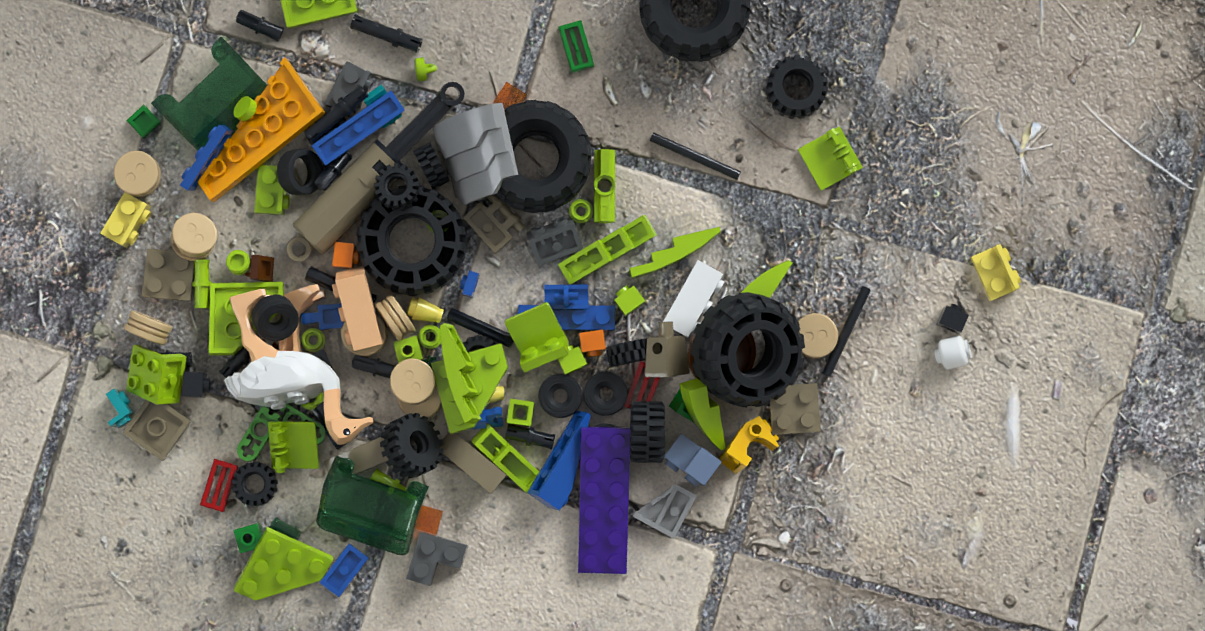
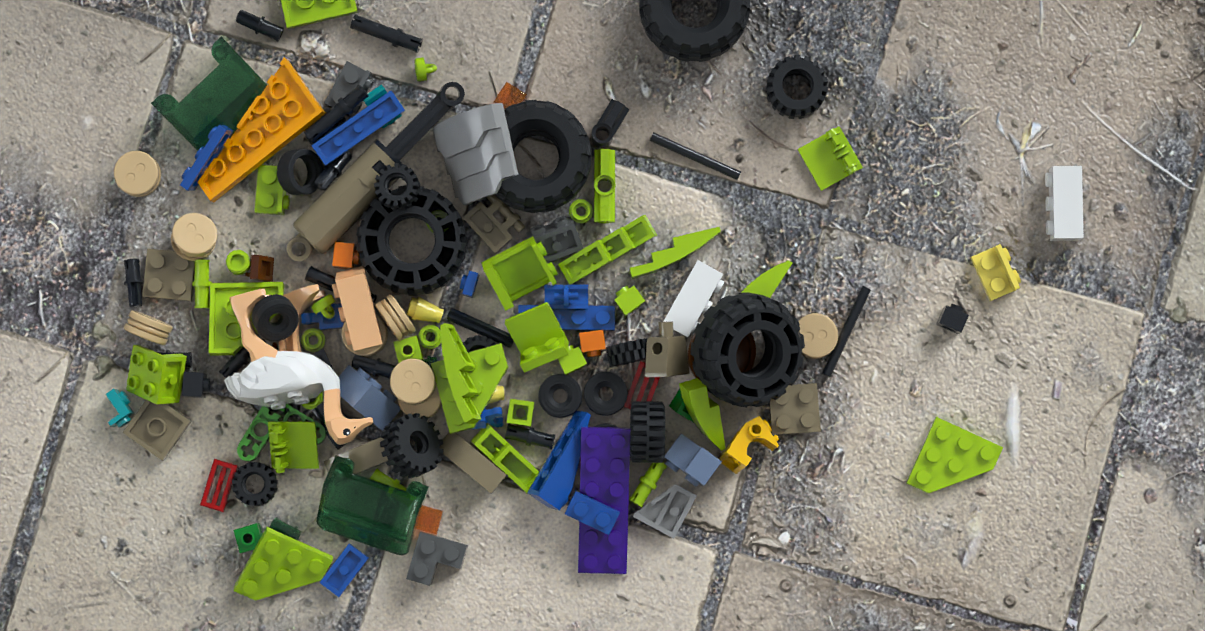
(126, 220): light yellow bracket -> none
(133, 282): none -> black axle
(143, 121): green tile -> none
(245, 108): lime tile -> none
(323, 305): none -> lime tile
(366, 396): none -> sand blue brick
(431, 165): black tyre -> none
(519, 271): none -> lime panel
(582, 66): green tile -> none
(592, 512): none -> blue plate
(609, 122): none -> black piece
(647, 483): none -> lime pin
(951, 457): none -> lime plate
(953, 352): white head -> none
(1064, 203): none -> white brick

